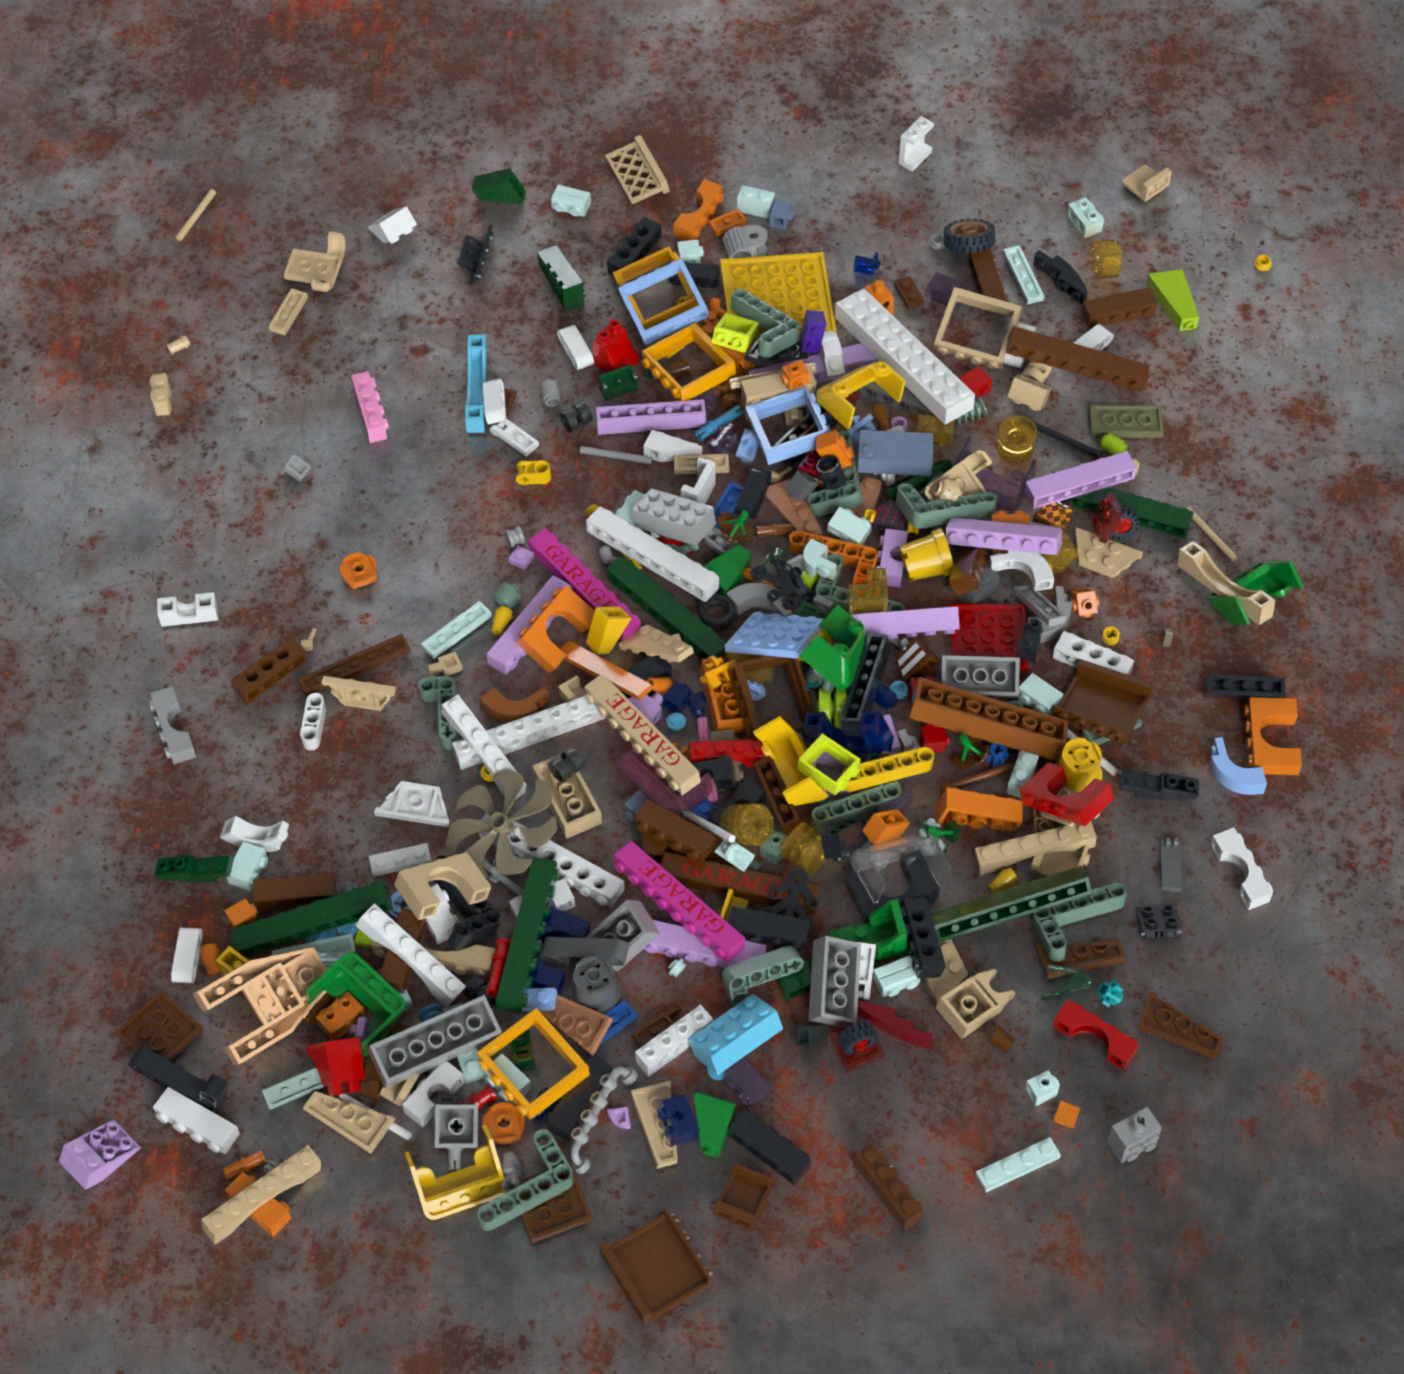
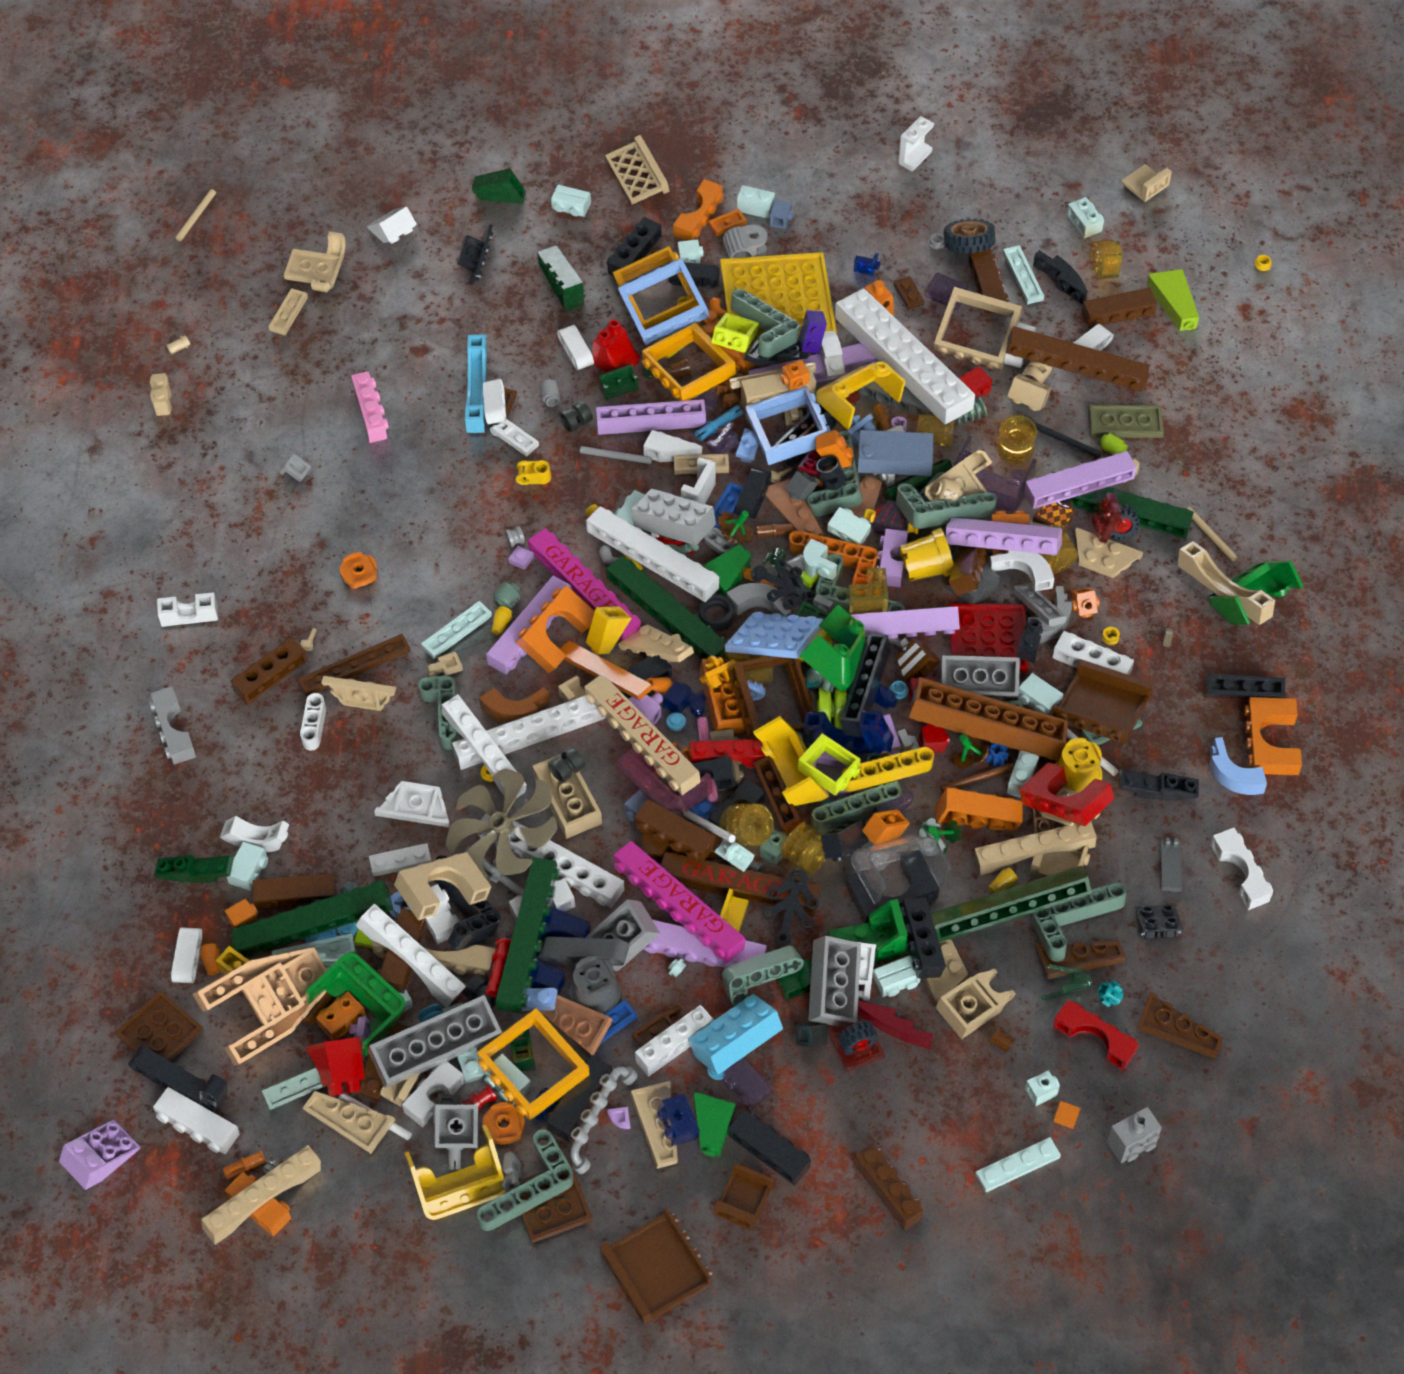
(771, 928): black brick -> none

